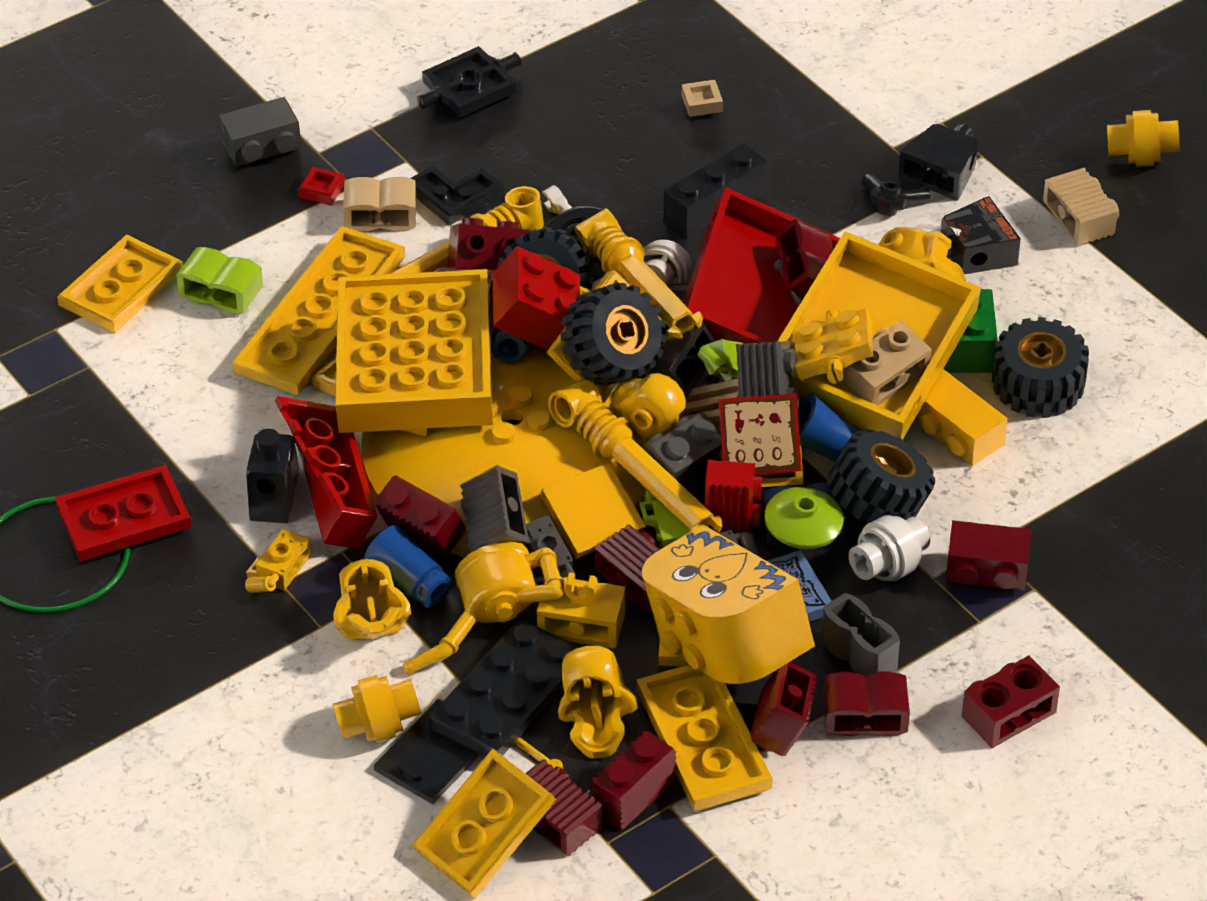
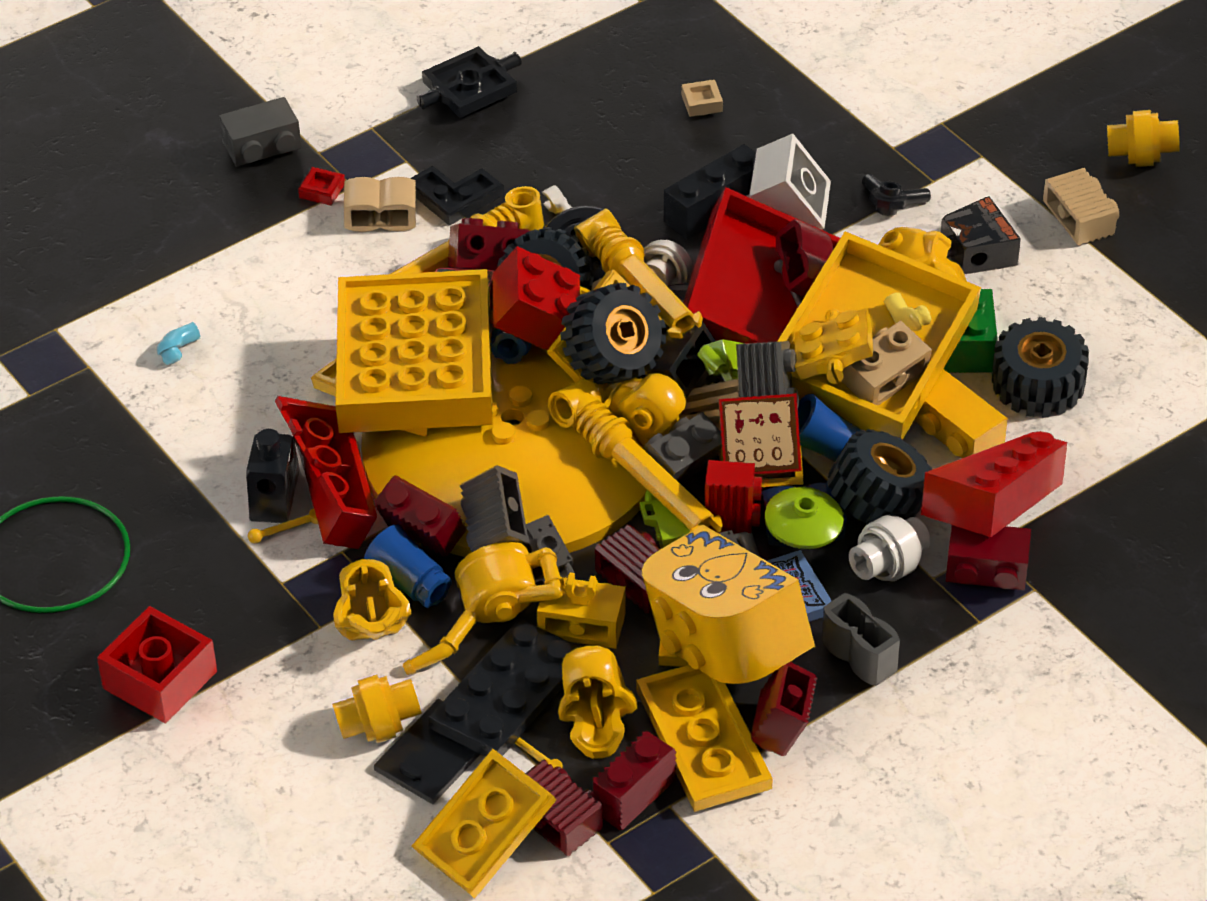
(120, 283): yellow tile -> none
(123, 513): red plate -> none
(157, 664): none -> red brick
(175, 339): none -> medium azure arm
(219, 280): lime brick -> none
(256, 535): none -> yellow hinge
(278, 563): yellow piece -> none
(304, 324): yellow plate -> none
(590, 508): yellow tile -> none
(790, 181): none -> white brick
(866, 704): dark red brick -> none
(910, 317): none -> light yellow arm
(940, 159): black torso -> none
(995, 484): none -> red wedge
(1010, 701): dark red brick -> none

